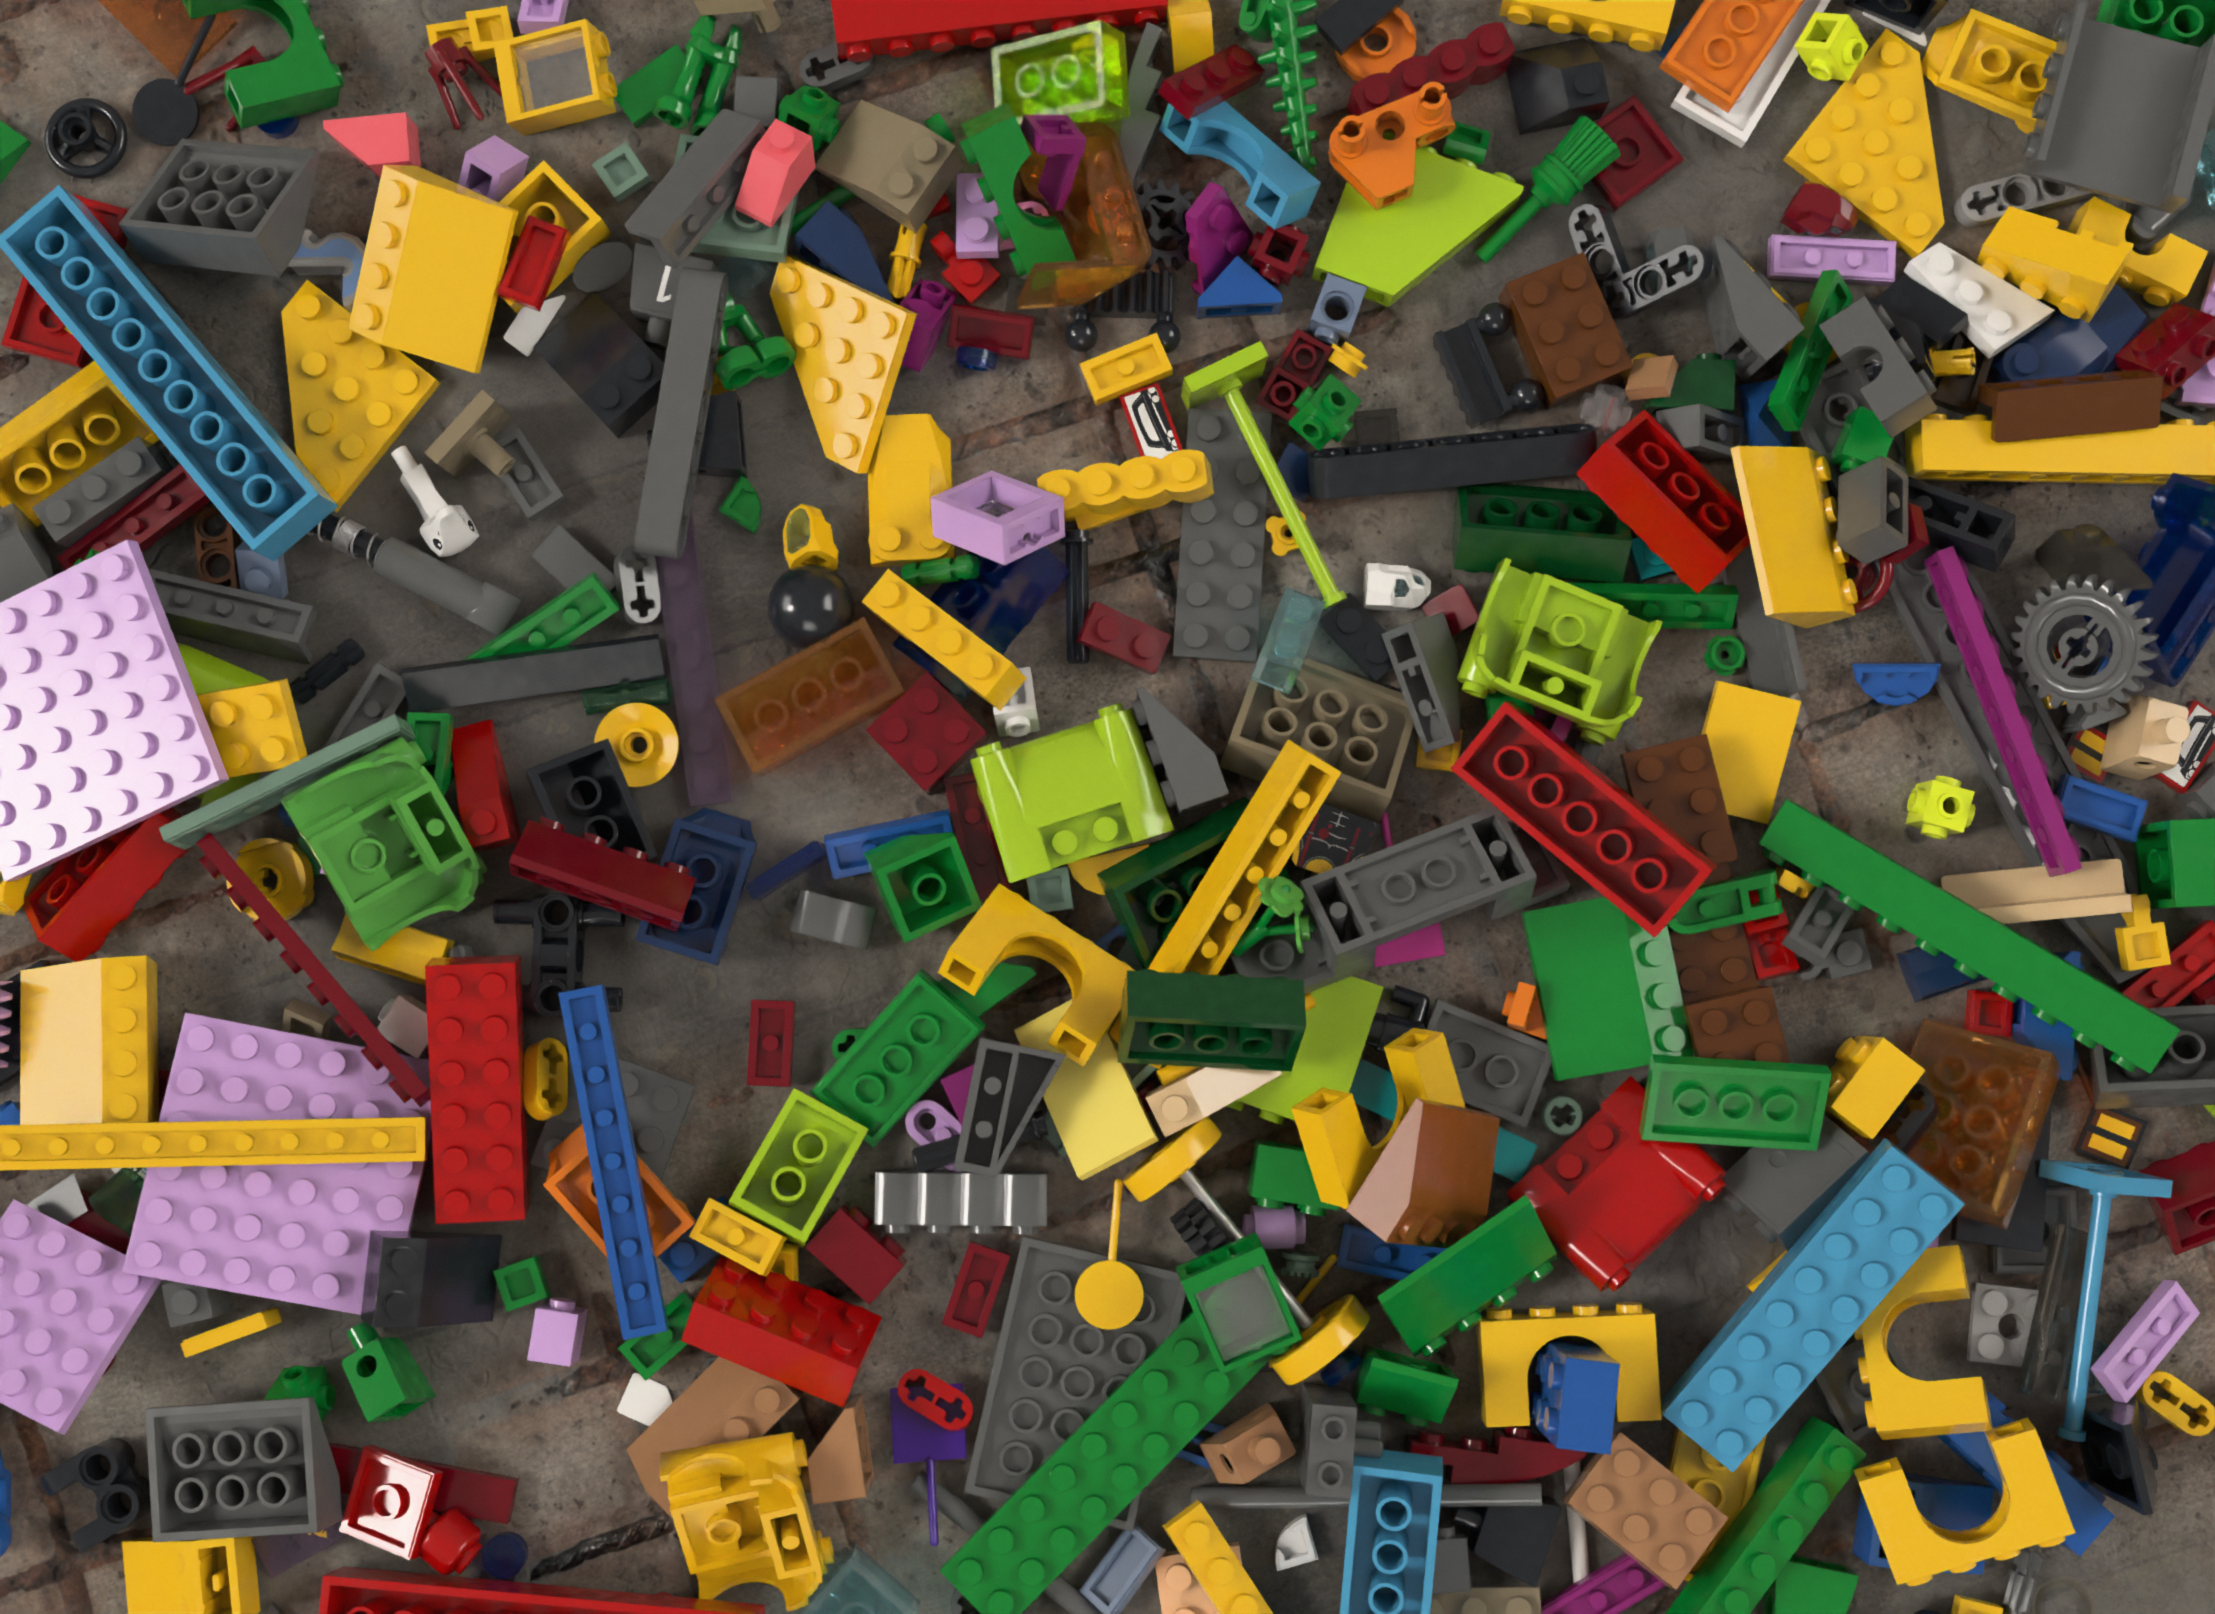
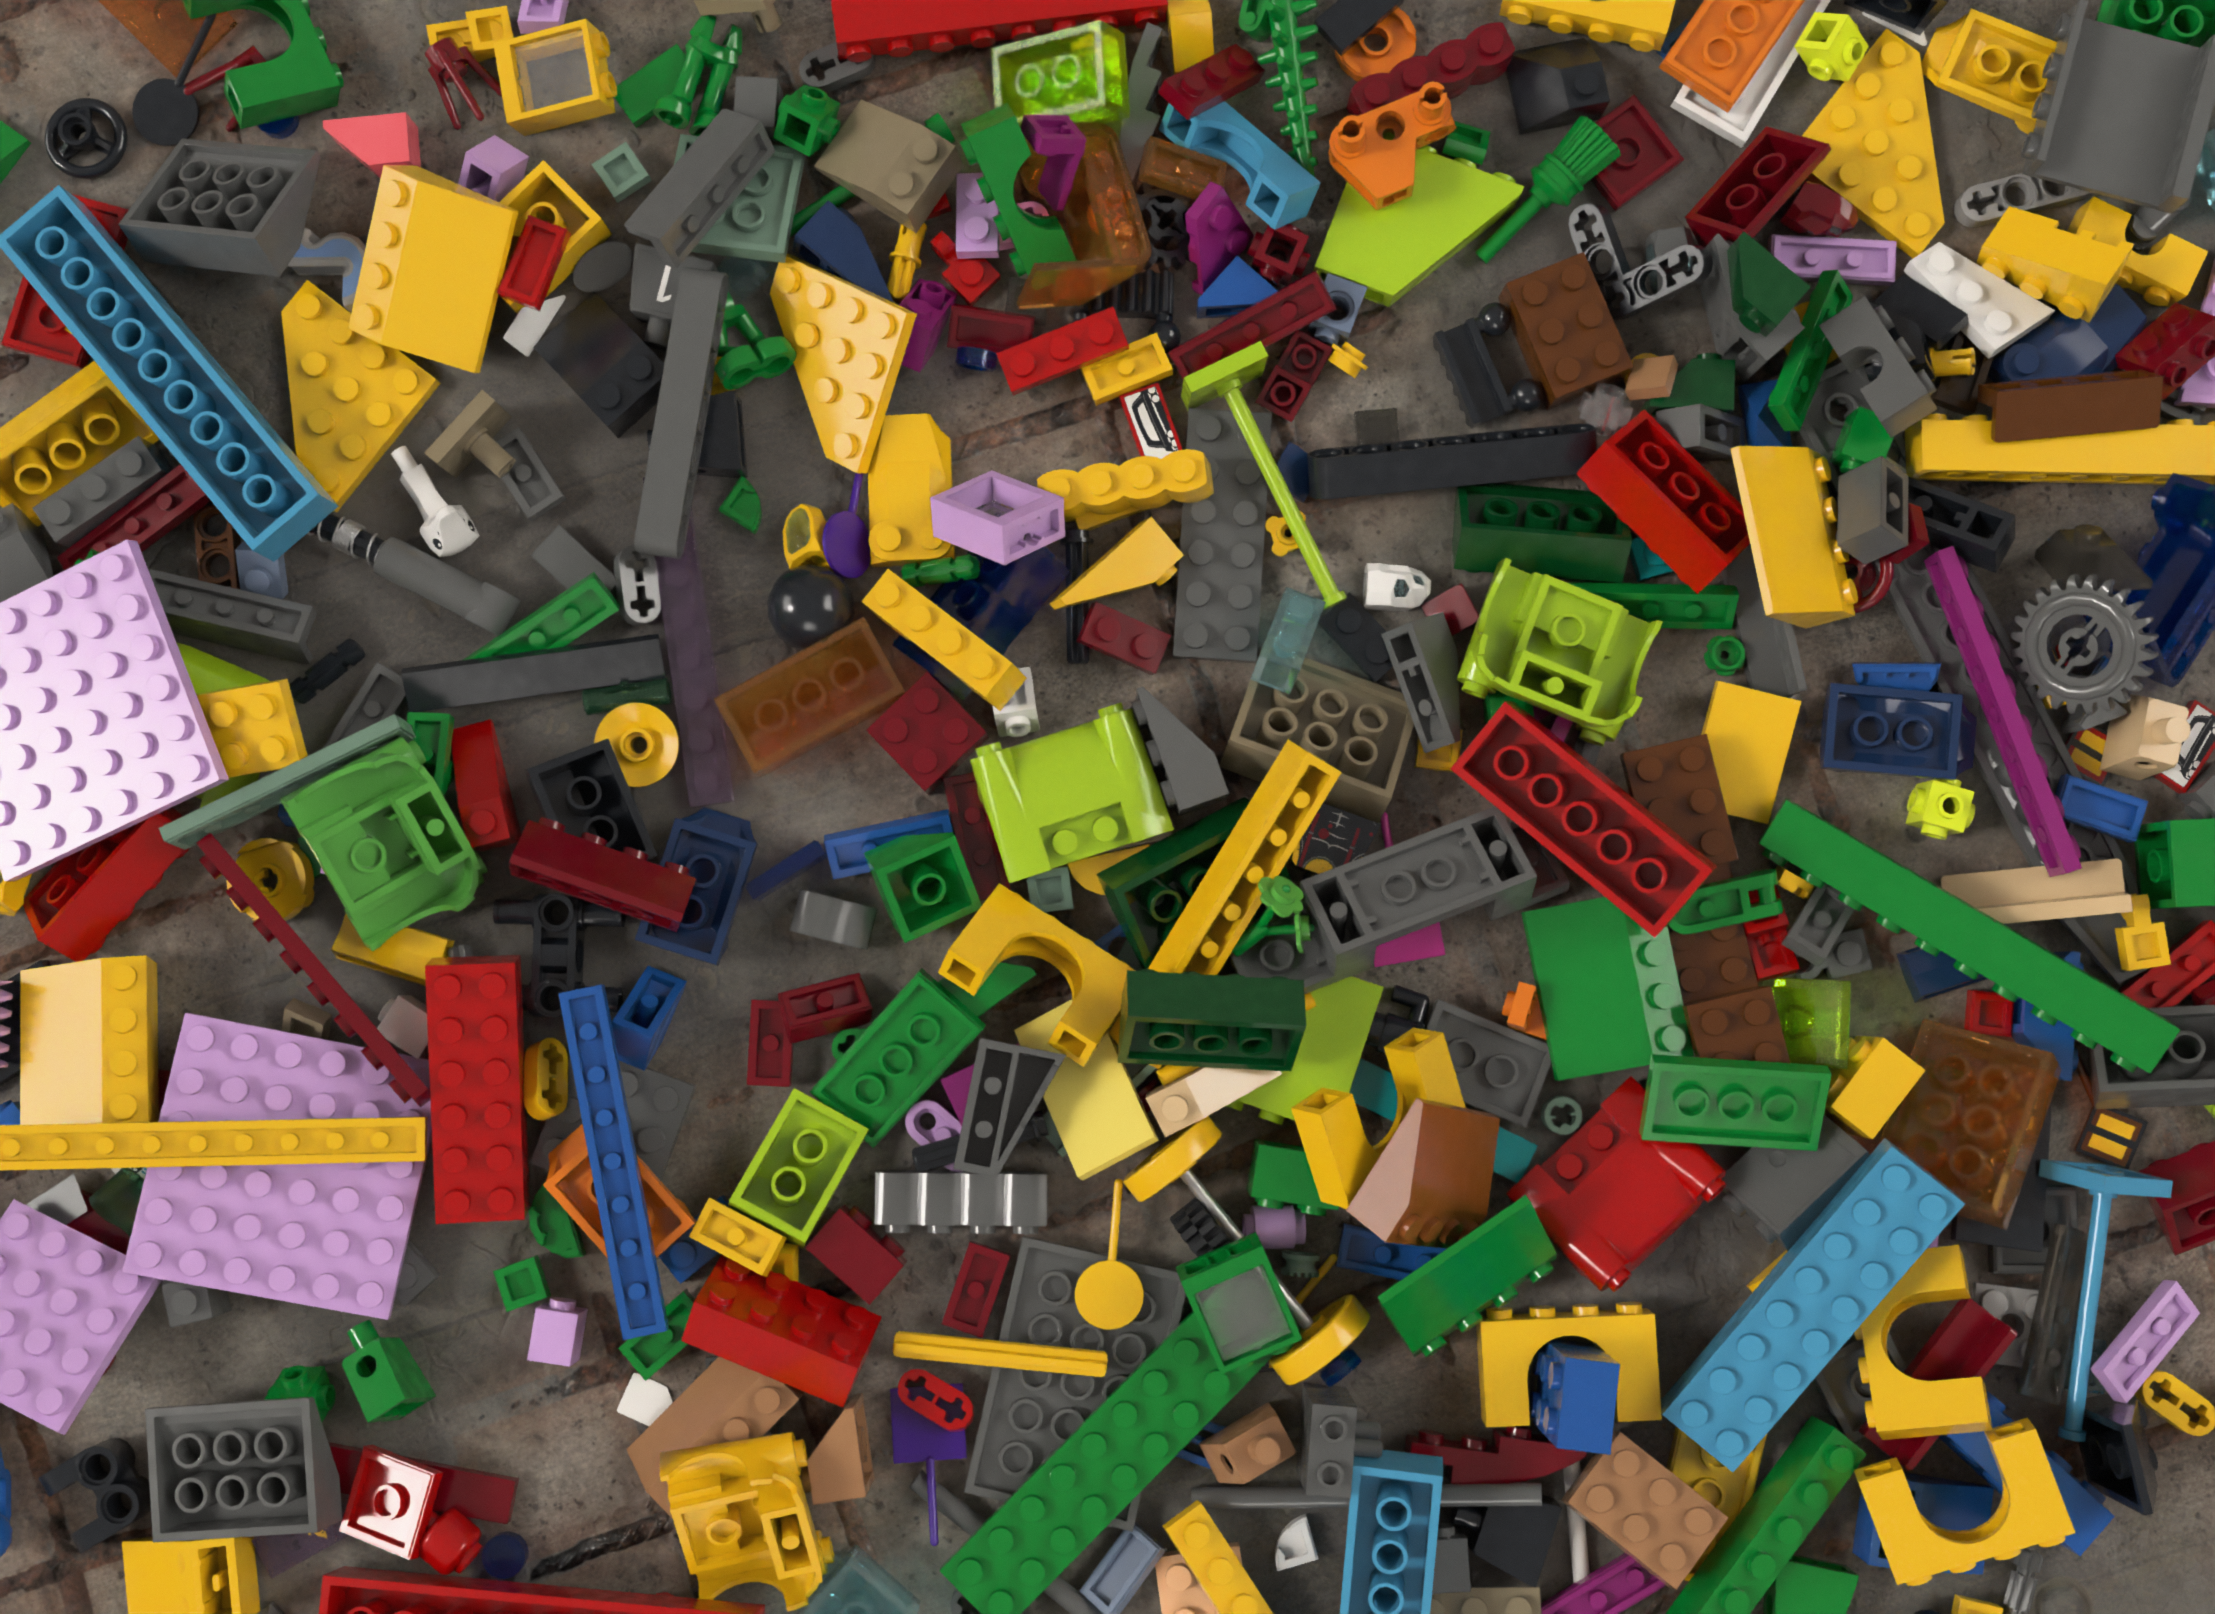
(230, 1332): yellow tile -> none
(430, 1278): black slope -> none
(554, 1226): none -> green tile
(646, 1016): none -> blue slope
(775, 172): coral slope -> none
(825, 1008): none -> dark red slope
(847, 538): none -> dark purple piece
(1000, 1353): none -> yellow axle
(1063, 351): none -> red plate
(1132, 563): none -> yellow slope
(1179, 168): none -> clear orange plate
(1263, 321): none -> dark red tile
(1324, 412): green brick -> none
(1403, 1385): green slope -> none
(1755, 185): none -> dark red slope
(1761, 286): none -> dark green slope
(1814, 1020): none -> clear neon green slope
(1896, 732): none -> dark blue slope
(1916, 1122): black beam -> none
(1961, 1347): none -> dark red panel

